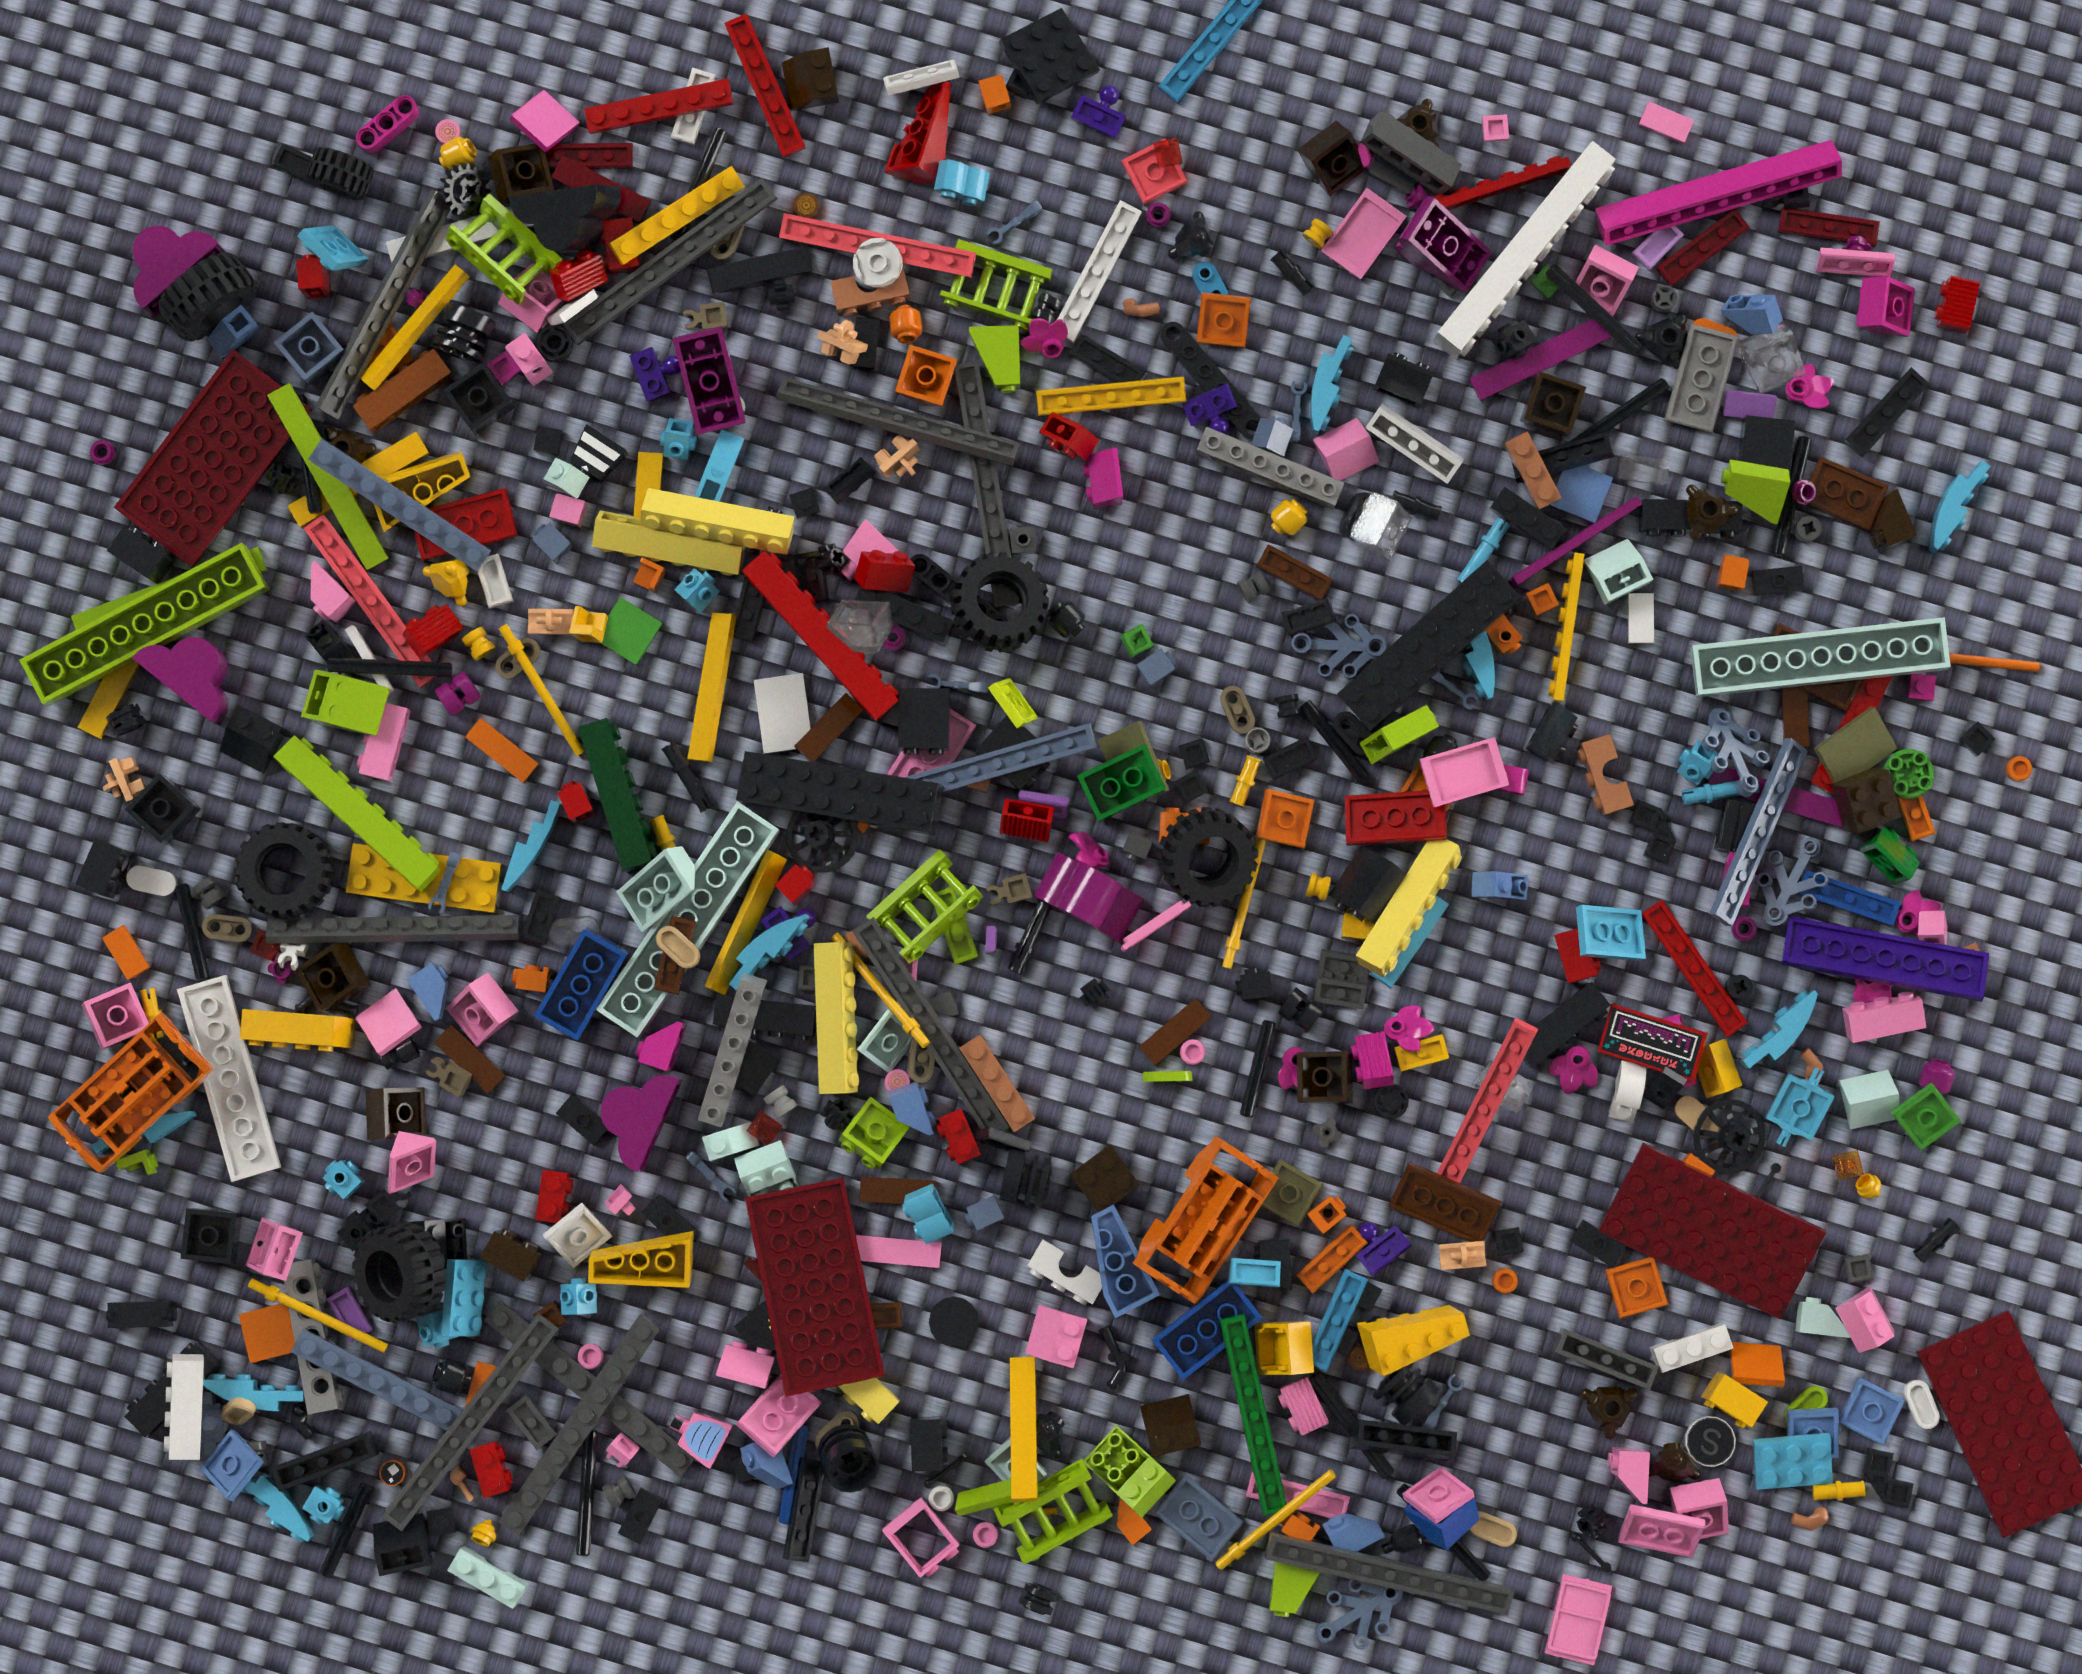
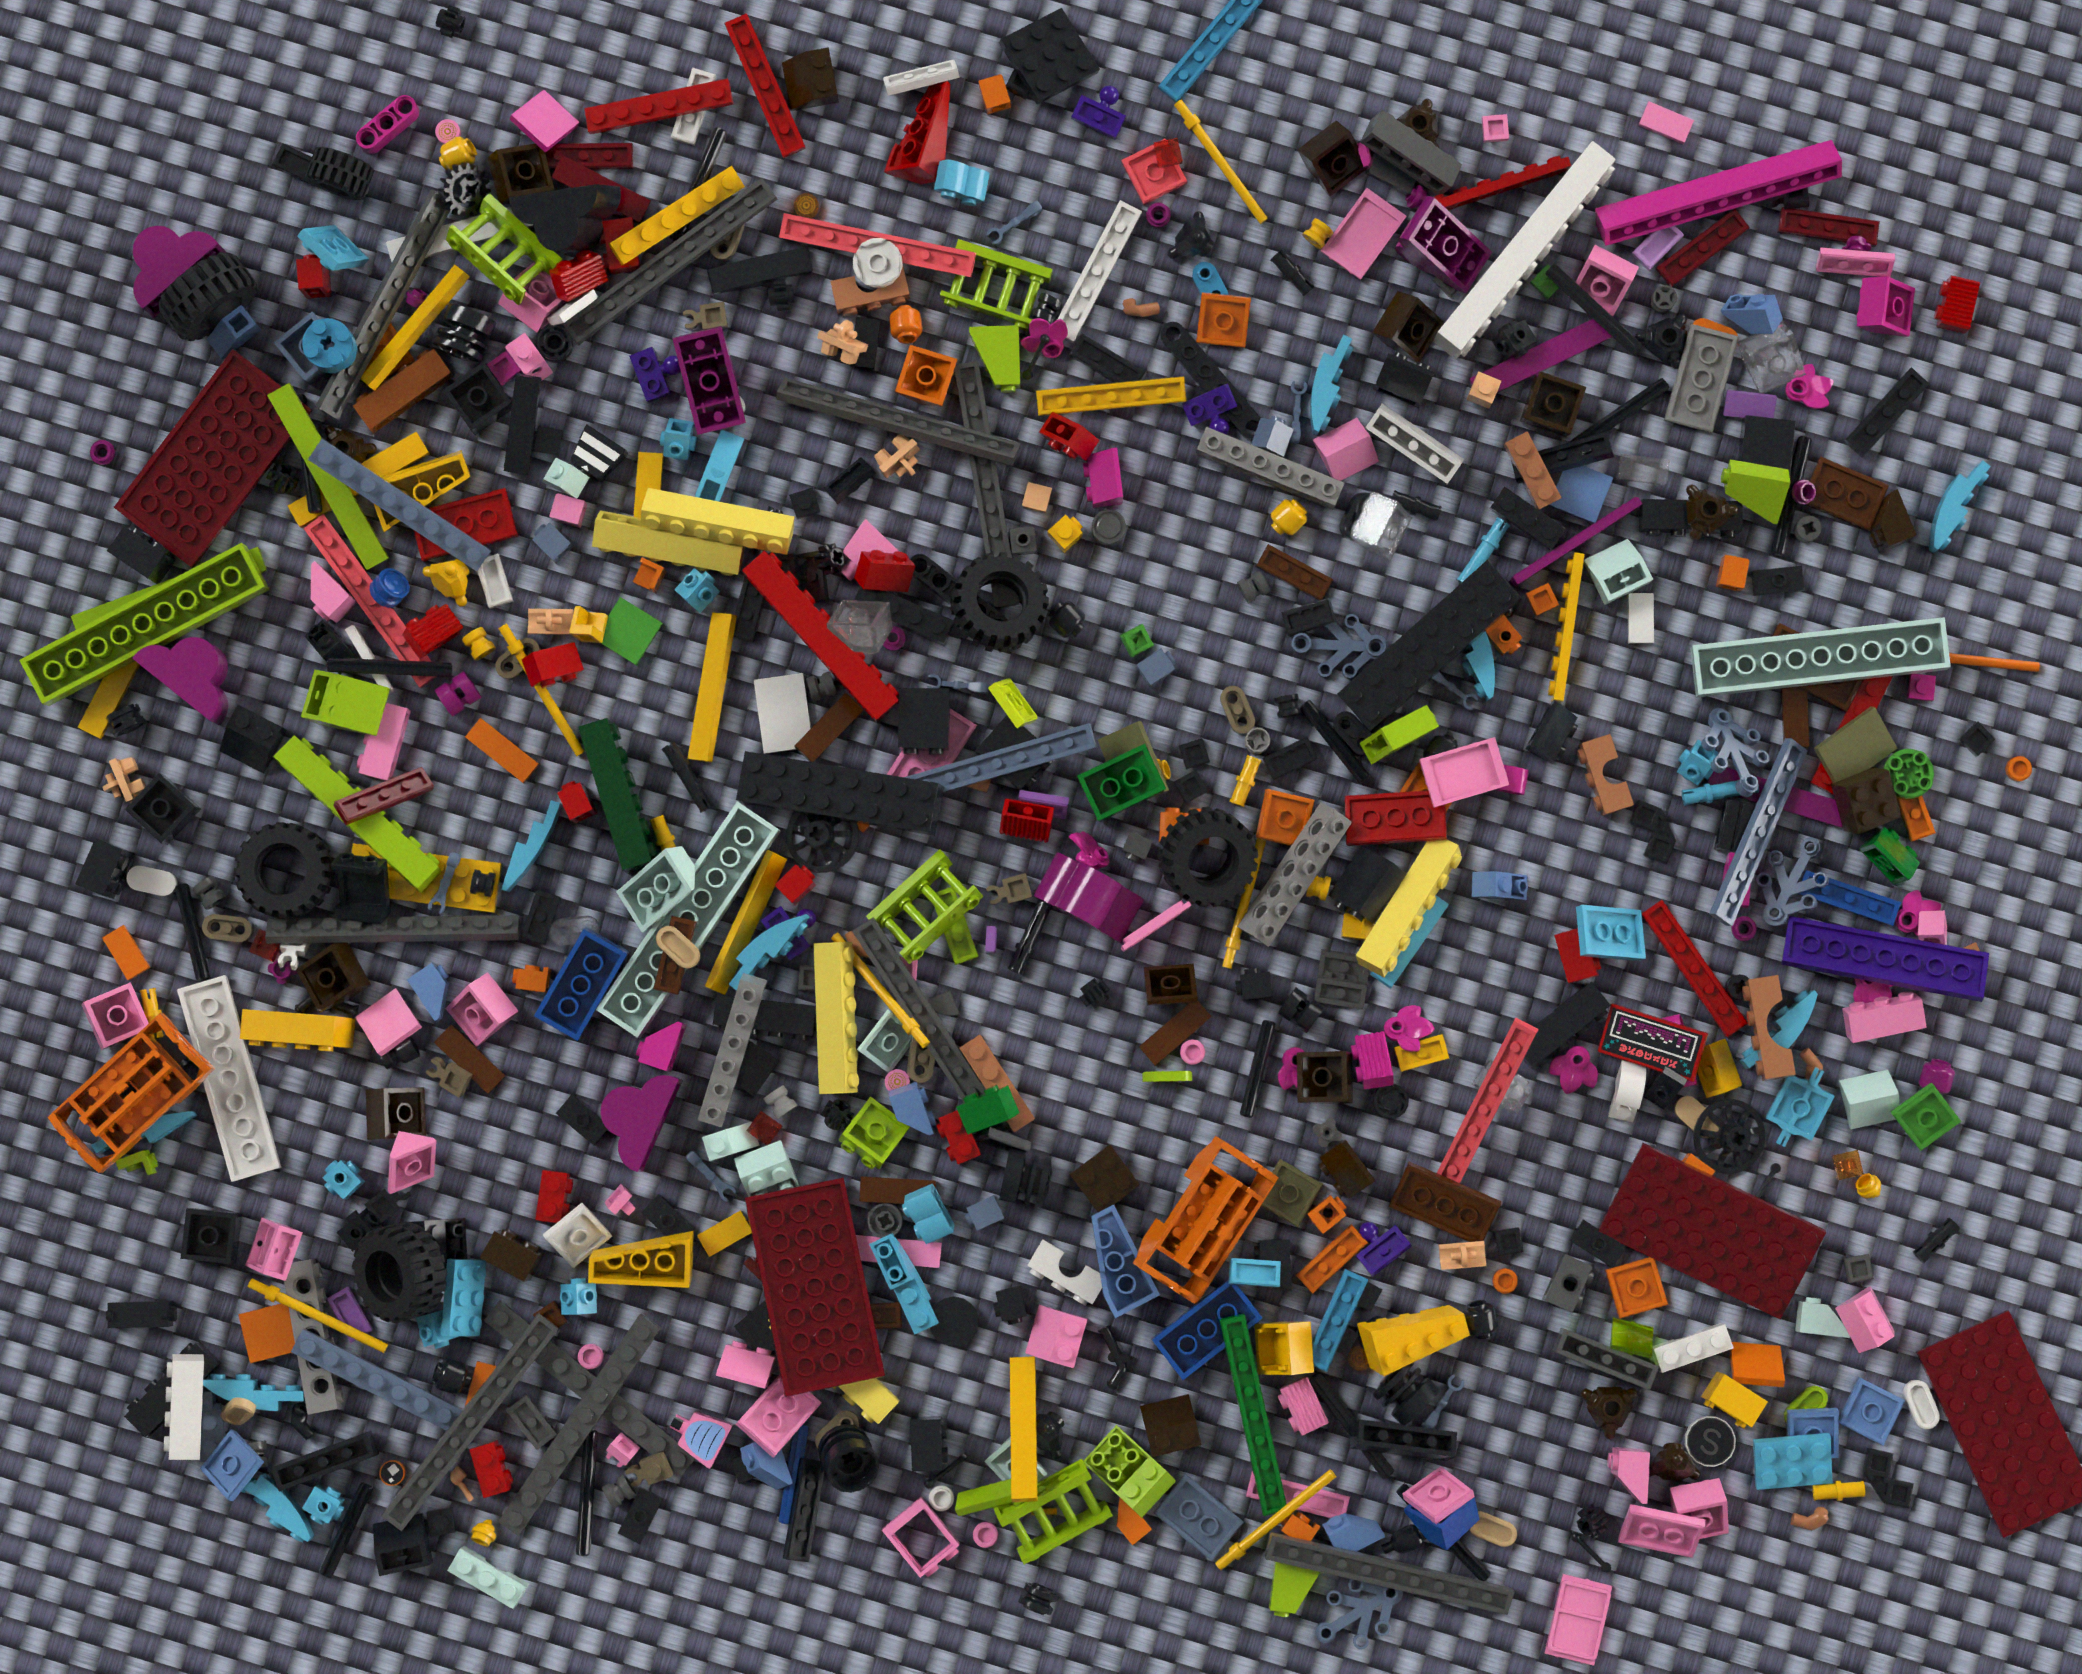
(322, 333): none -> dark azure brick
(362, 888): none -> black panel
(383, 795): none -> dark red tile
(389, 588): none -> blue wheel
(450, 21): none -> black gear
(482, 883): none -> black wheel
(522, 424): none -> black tile
(552, 665): none -> red brick
(652, 1468): none -> dark tan plate
(724, 1233): none -> yellow tile
(821, 686): none -> dark grey wheel
(885, 1220): none -> dark grey wheel
(905, 1281): none -> medium azure slope
(987, 1109): none -> green brick
(1010, 1305): none -> black brick
(1028, 374): none -> black hinge
(1036, 497): none -> light nougat tile
(1065, 532): none -> yellow brick
(1108, 527): none -> dark grey wheel
(1170, 984): none -> dark brown slope
(1193, 123): none -> yellow bar
(1294, 874): none -> light grey brick
(1345, 1169): none -> dark brown slope
(1408, 326): none -> dark brown slope
(1481, 1319): none -> black head
(1483, 390): none -> light nougat brick
(1555, 1291): none -> dark grey brick
(1631, 1337): none -> clear neon green piece
(1774, 1060): none -> nougat arch

